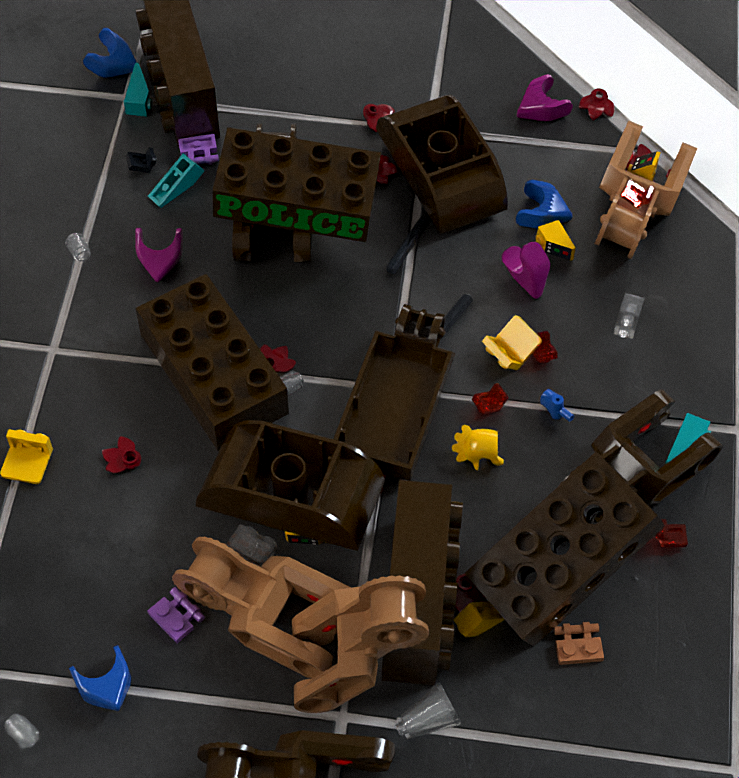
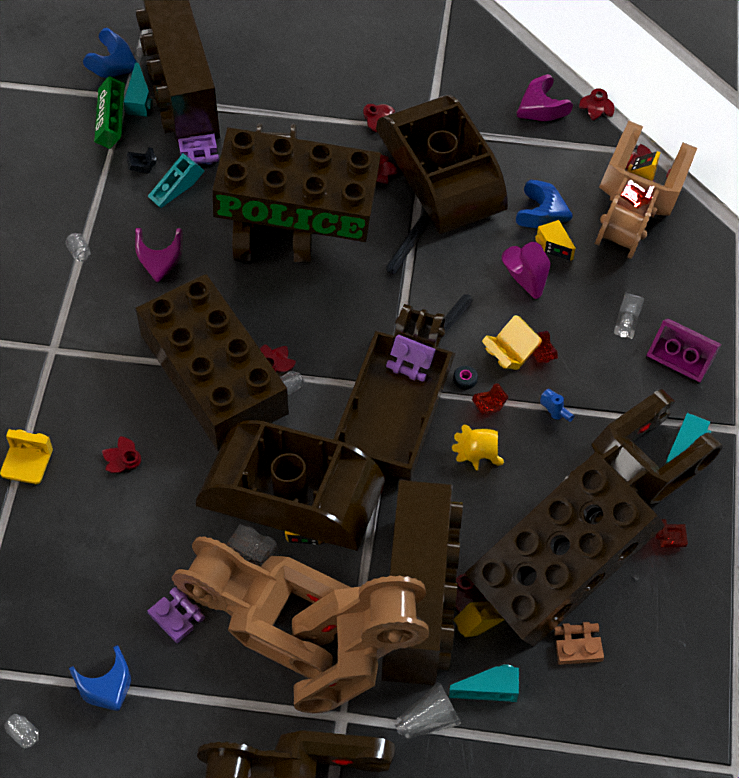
(109, 112): none -> green brick
(412, 352): none -> medium lavender plate
(462, 382): none -> black wheel
(493, 684): none -> teal slope
(683, 349): none -> magenta slope

